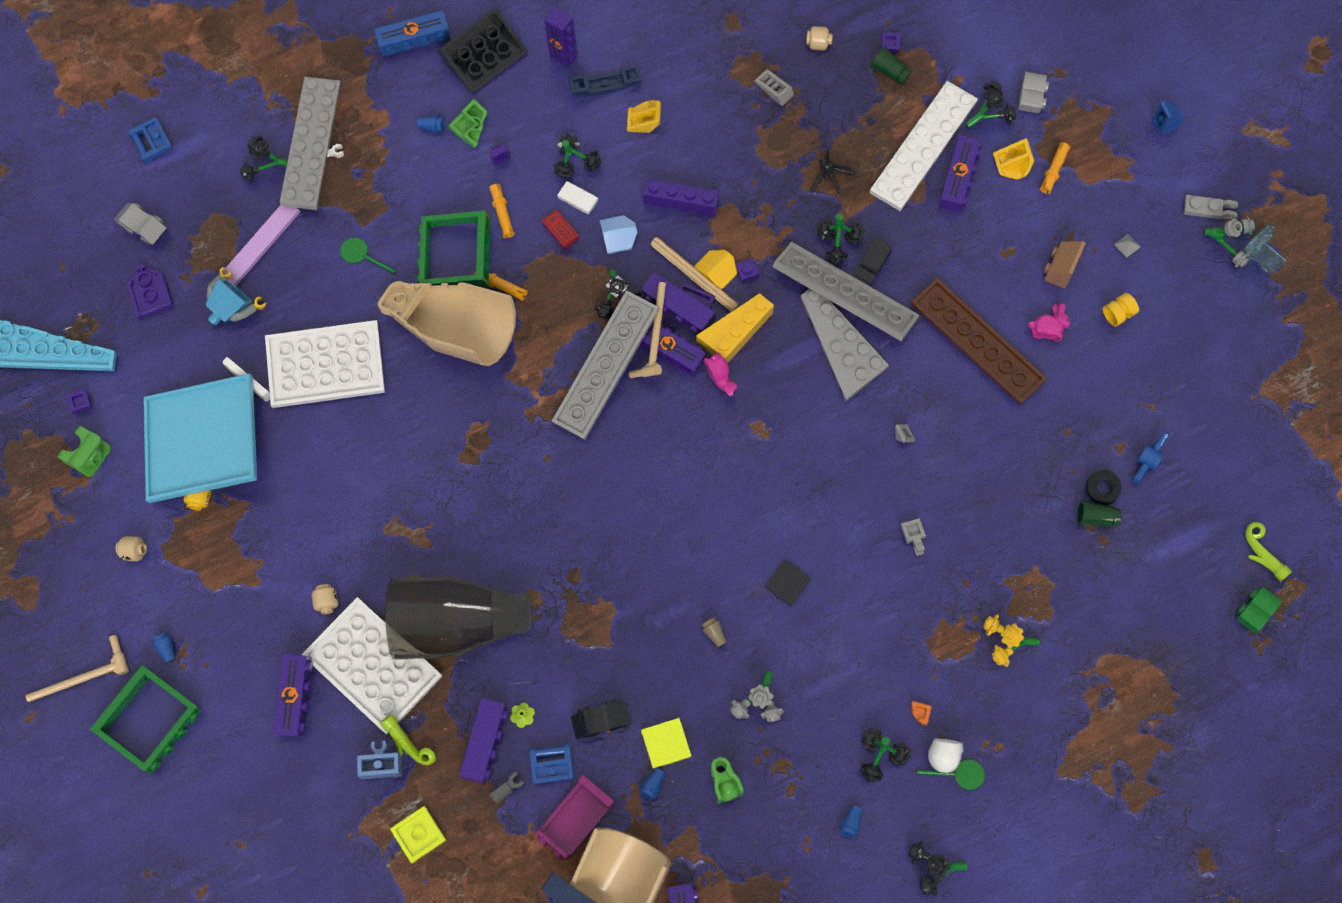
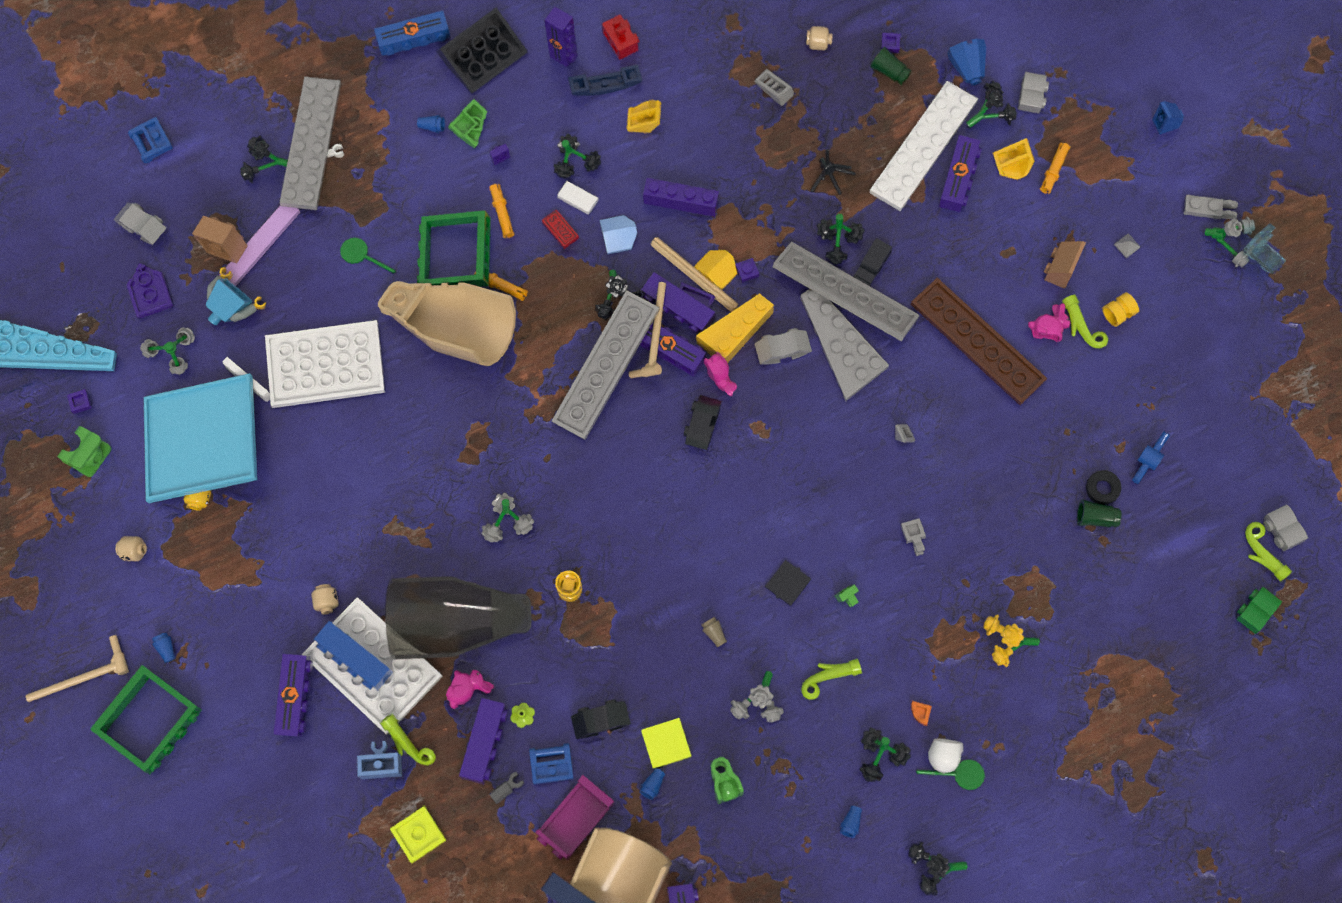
(177, 364): none -> light grey plant
(220, 239): none -> medium nougat brick
(352, 655): none -> blue brick
(464, 686): none -> dark pink animal
(504, 505): none -> light grey plant
(568, 586): none -> yellow wheel
(620, 36): none -> red brick
(703, 422): none -> black brick
(790, 344): none -> light grey brick
(832, 671): none -> lime plant
(848, 595): none -> bright green tile
(969, 60): none -> blue cone
(1078, 322): none -> lime plant
(1285, 528): none -> light grey brick

